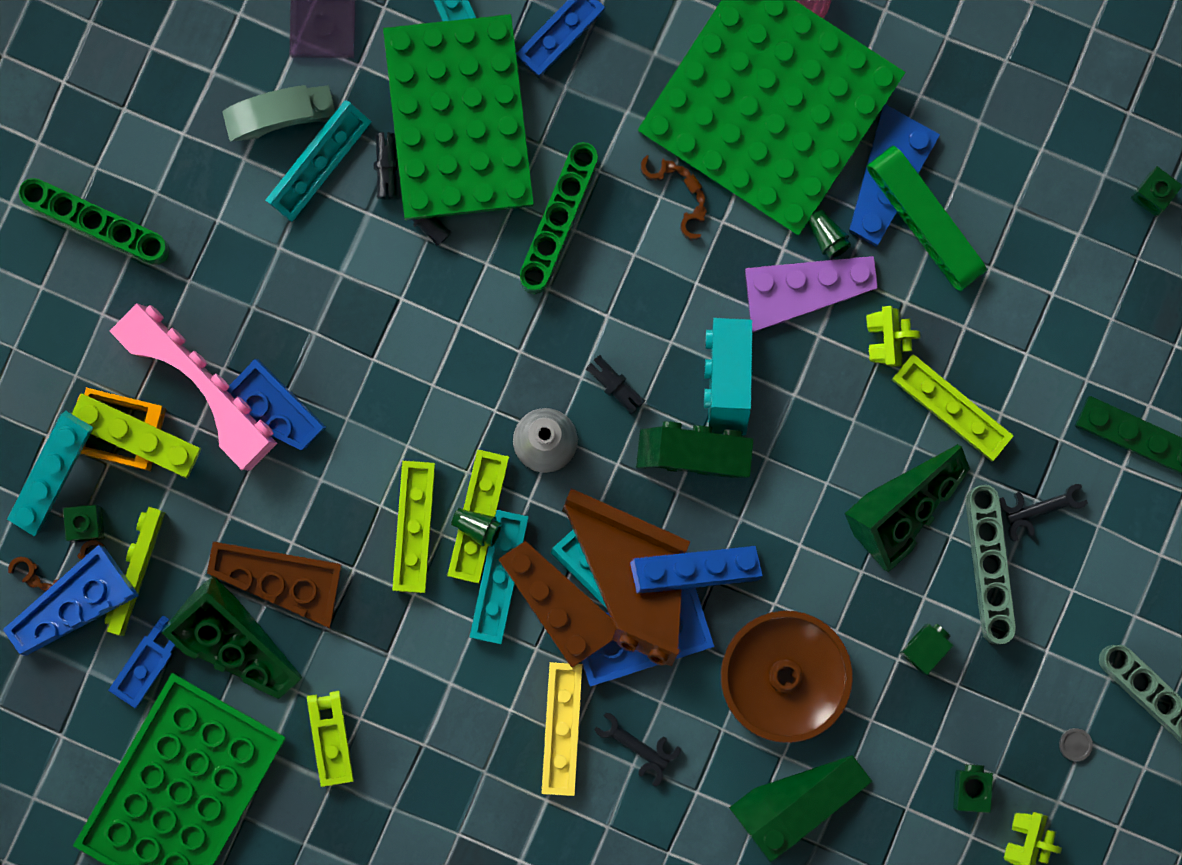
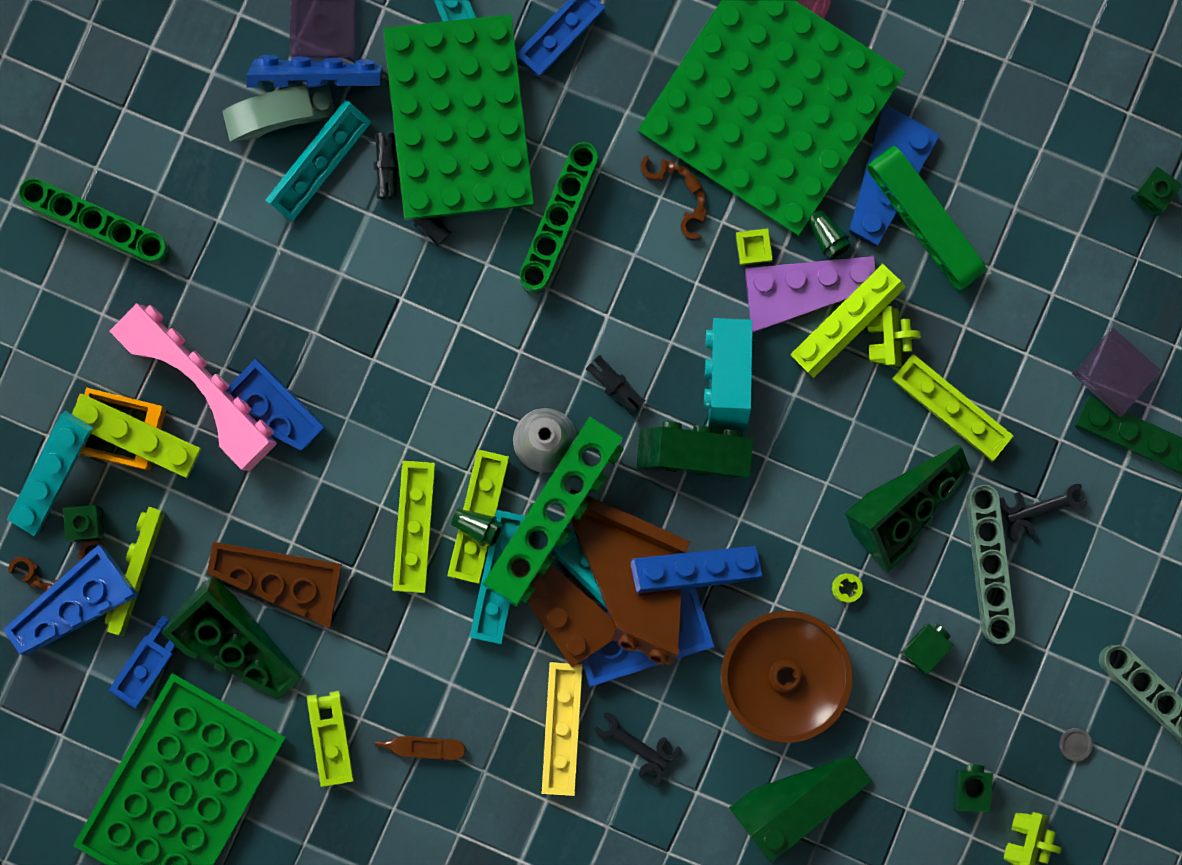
(313, 73): none -> blue wing
(424, 747): none -> reddish brown piece
(591, 437): none -> green brick
(753, 247): none -> lime plate
(848, 320): none -> lime plate
(849, 578): none -> lime bush
(1116, 372): none -> clear purple tile

